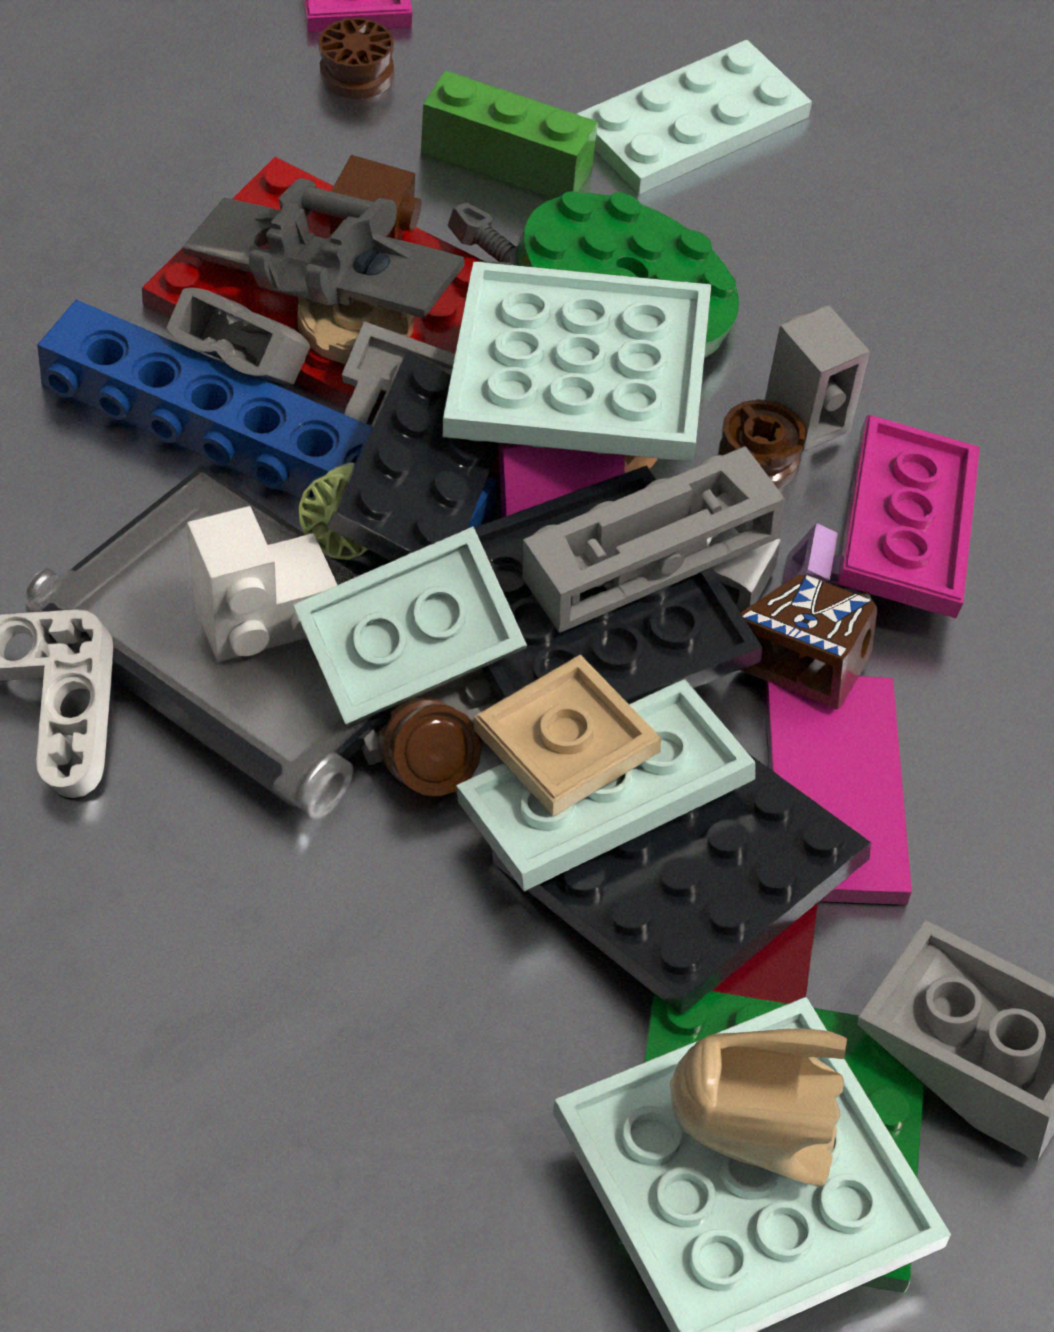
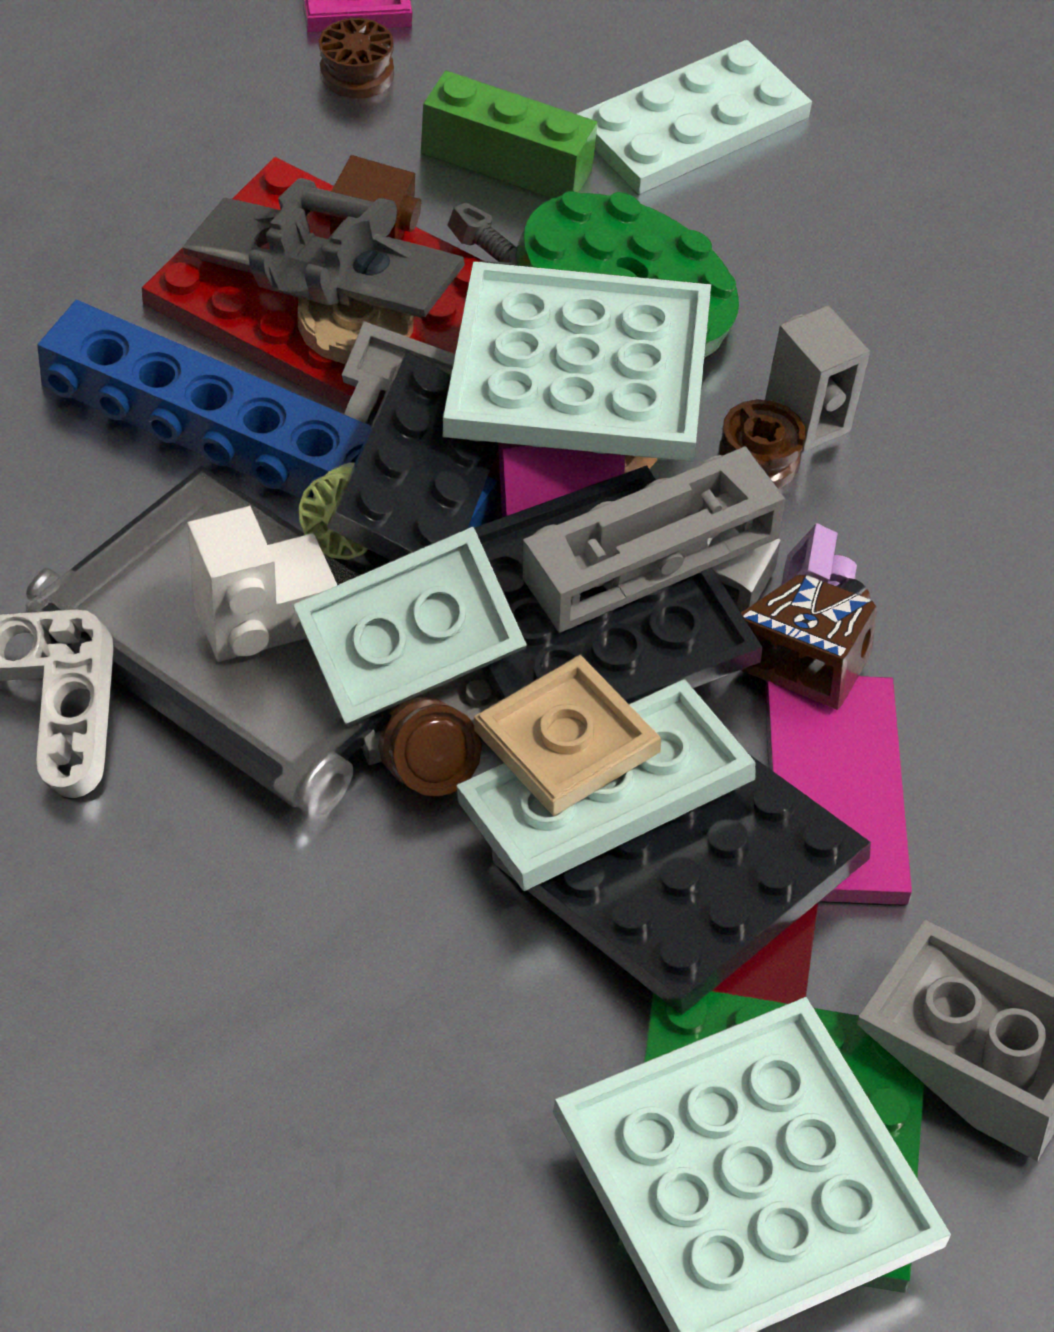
(238, 336): light grey brick -> none
(764, 1098): tan hair -> none
(910, 516): dark pink tile -> none

